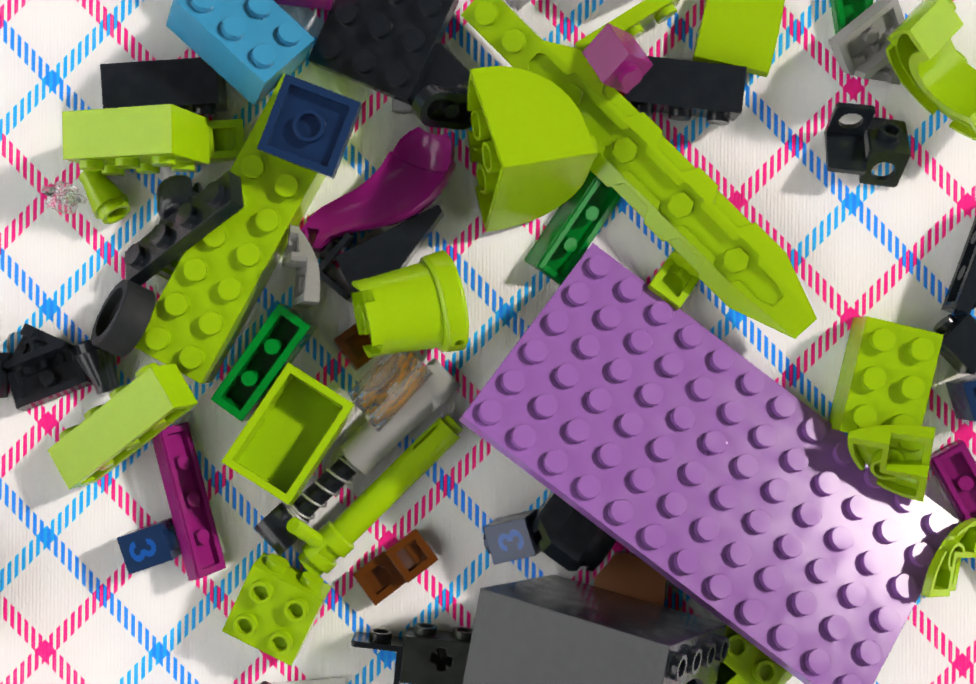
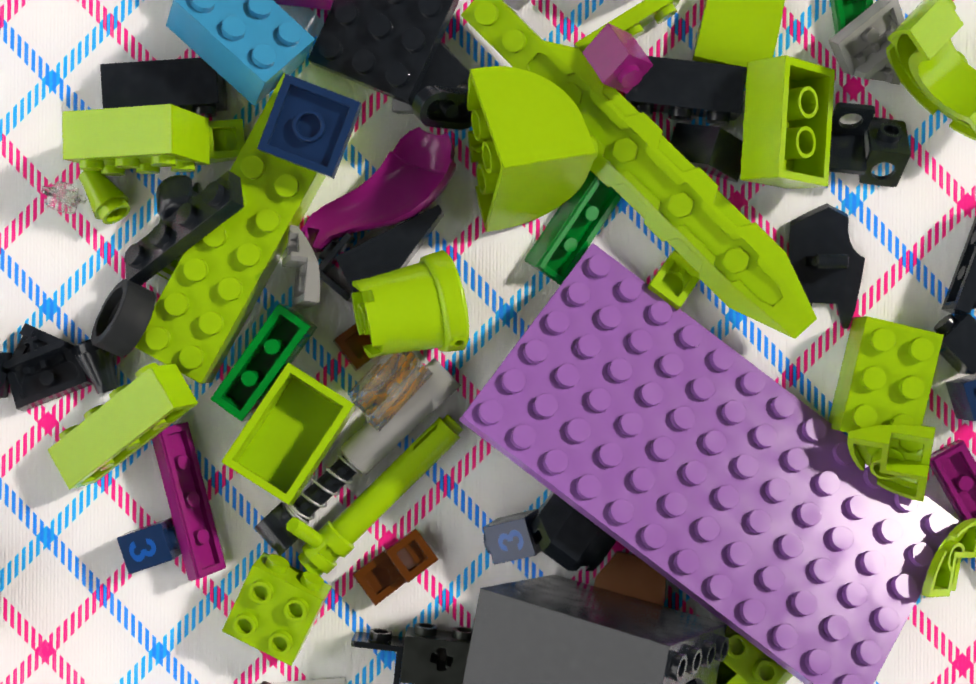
(710, 149): none -> black slope
(787, 123): none -> lime brick
(826, 259): none -> black shield

